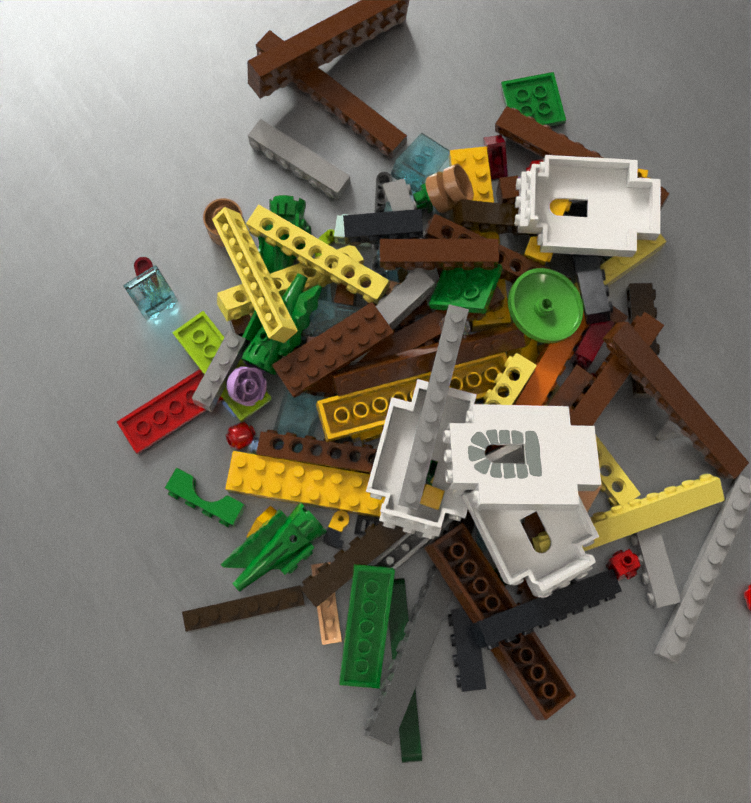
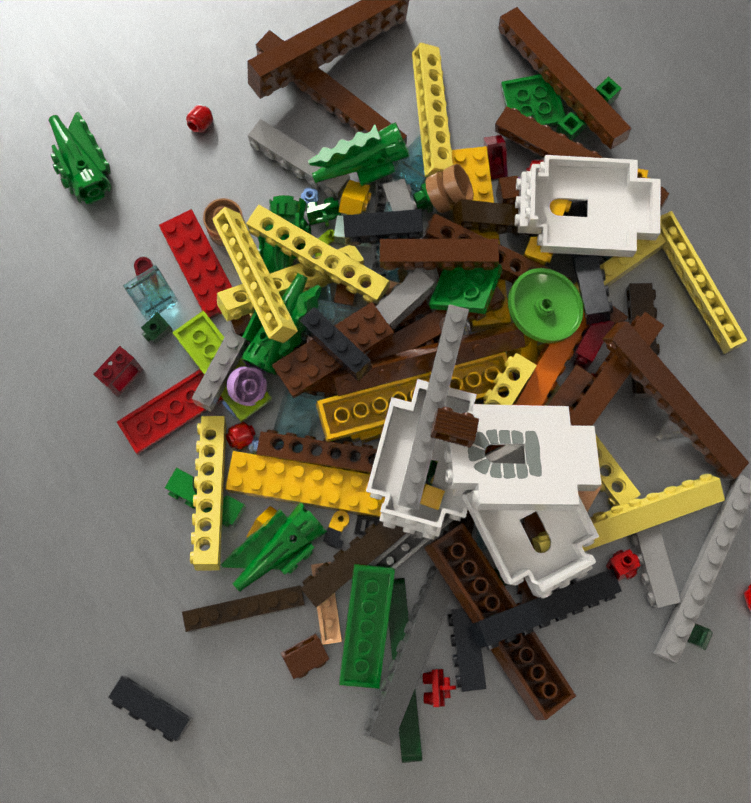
(79, 160): none -> green piece
(120, 373): none -> dark red window
(150, 708): none -> black brick
(161, 331): none -> dark green brick
(196, 260): none -> red plate
(199, 118): none -> red head
(209, 559): none -> light yellow brick
(305, 656): none -> reddish brown brick
(308, 191): none -> light blue plate
(324, 212): none -> green hips
(336, 344): none -> black brick
(355, 198): none -> yellow brick
(367, 154): none -> green piece
(431, 109): none -> light yellow brick
(440, 686): none -> red hips
(454, 427): none -> reddish brown brick
(564, 78): none -> reddish brown brick
(572, 125): none -> green arch
(700, 285): none -> light yellow brick
(700, 636): none -> clear green slope

